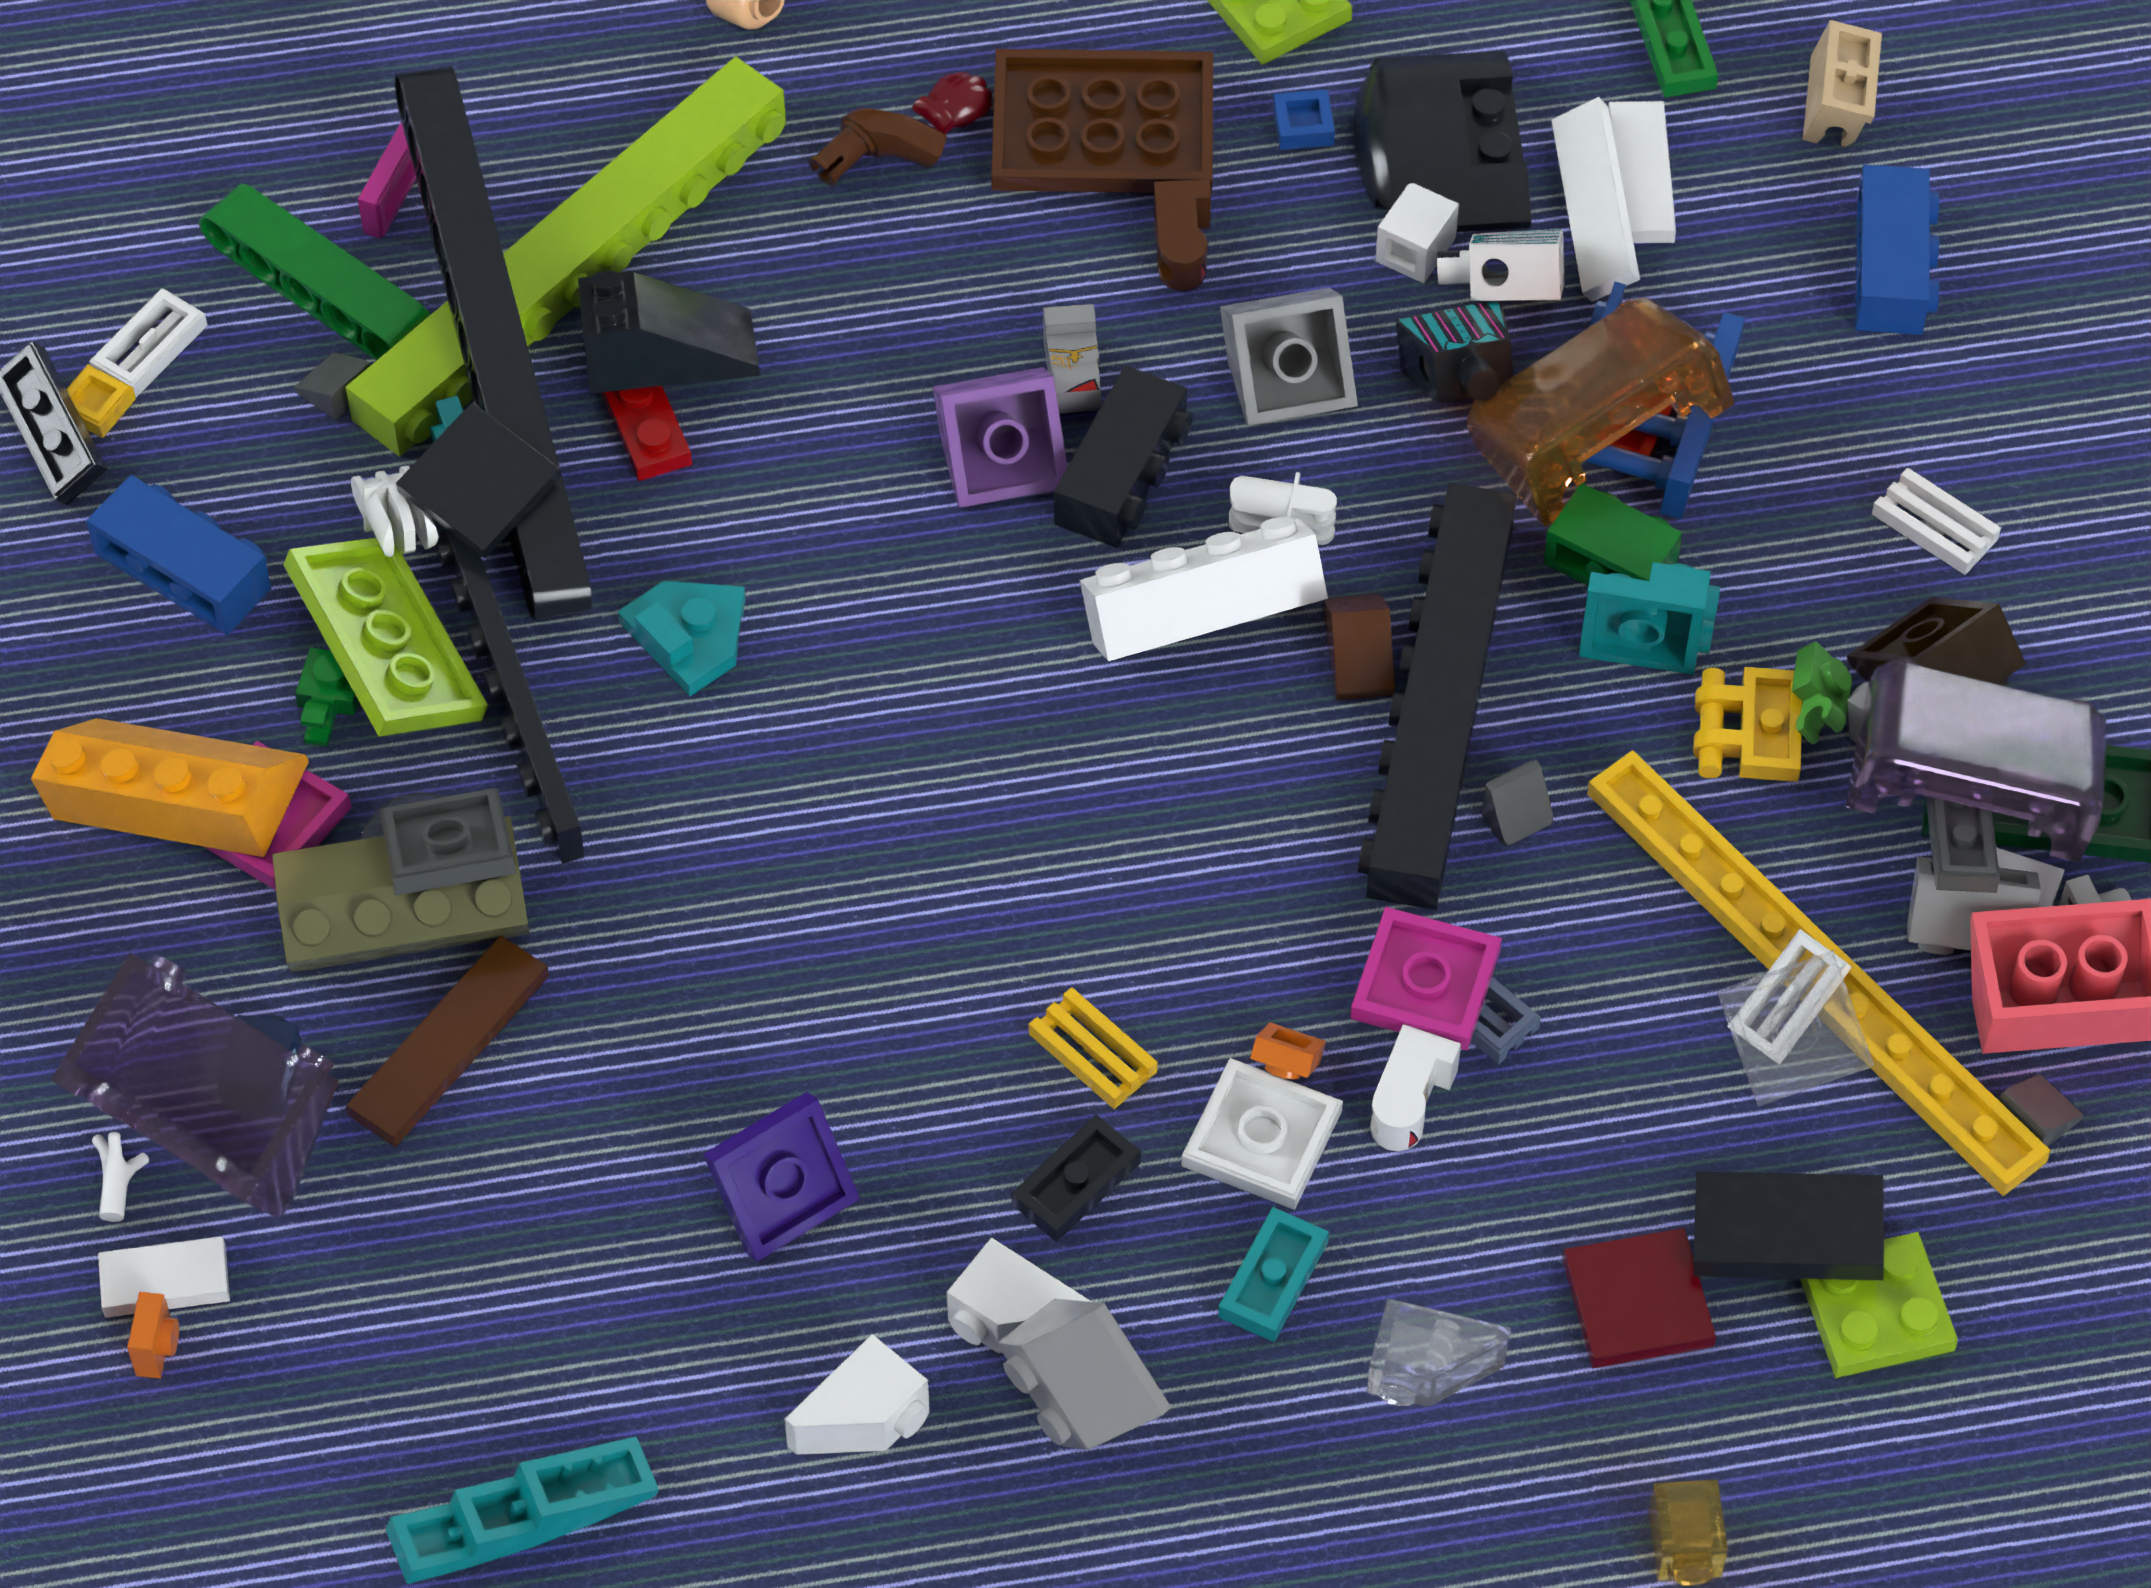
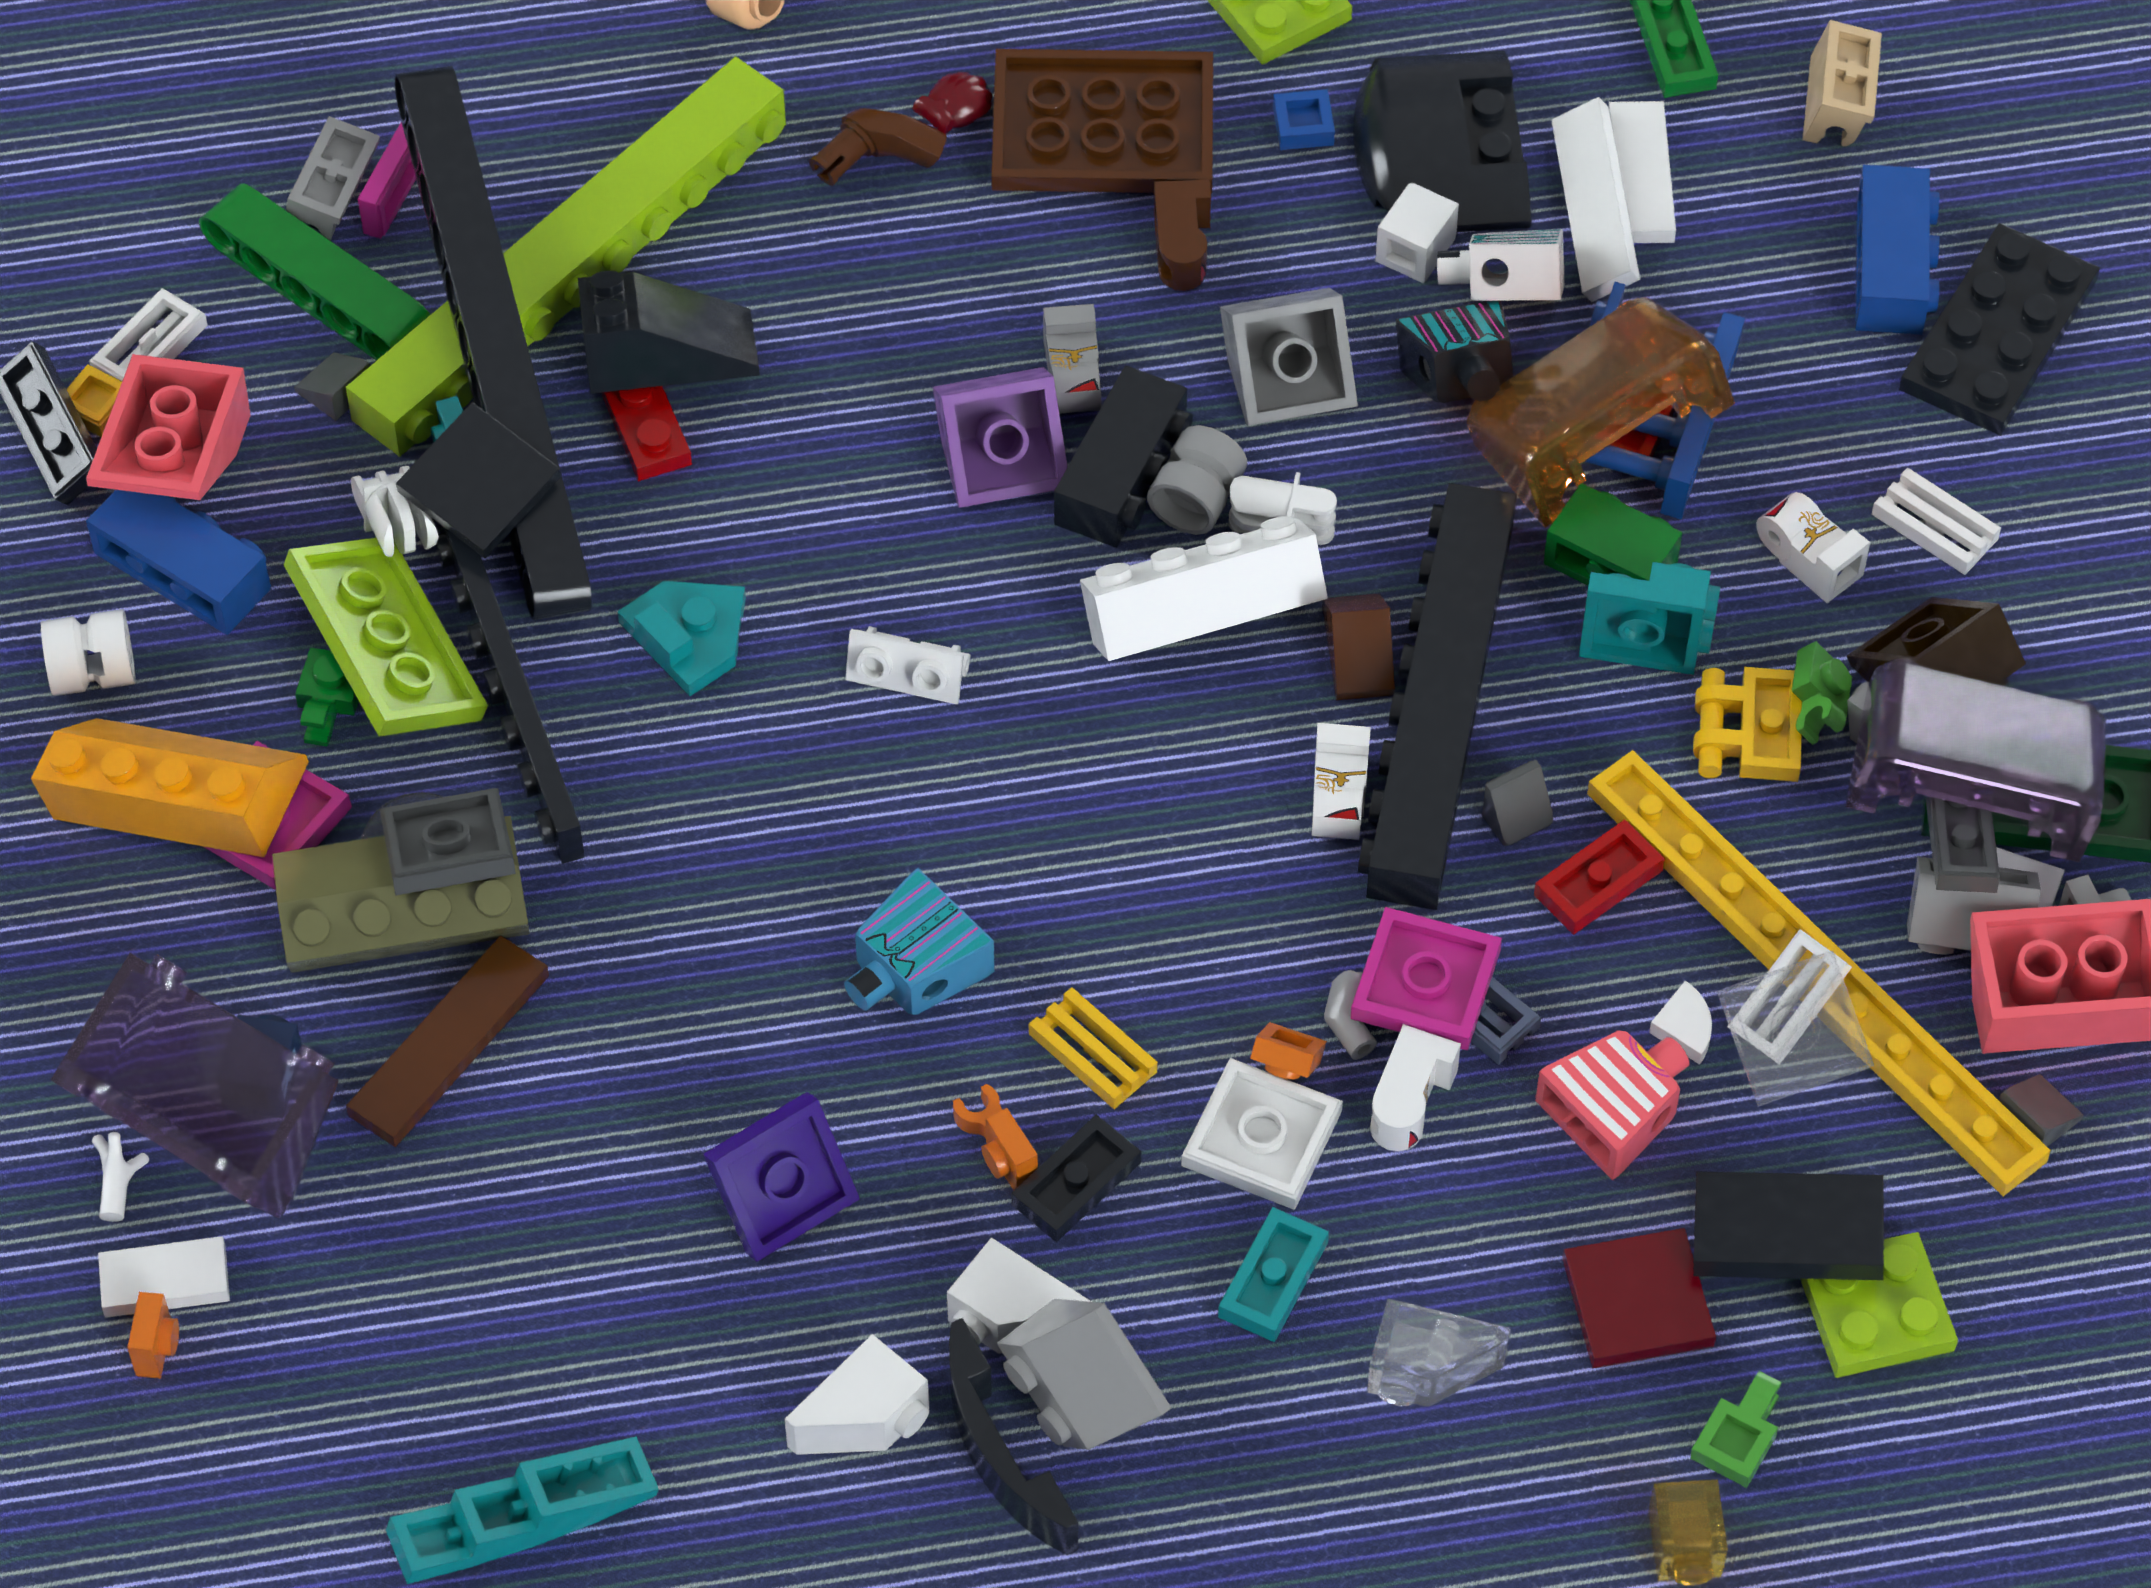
(66, 654): none -> white wheel
(171, 428): none -> coral slope
(331, 175): none -> light grey hinge
(906, 666): none -> white hinge
(918, 949): none -> dark azure torso
(1006, 1146): none -> orange plate
(1032, 1503): none -> black slope
(1196, 479): none -> light grey wheel
(1340, 780): none -> white leg
(1351, 1033): none -> light grey arm
(1599, 876): none -> red plate
(1613, 1096): none -> coral torso
(1686, 1021): none -> white tile
(1739, 1435): none -> bright green plate
(1813, 546): none -> white leg
(1999, 329): none -> black plate

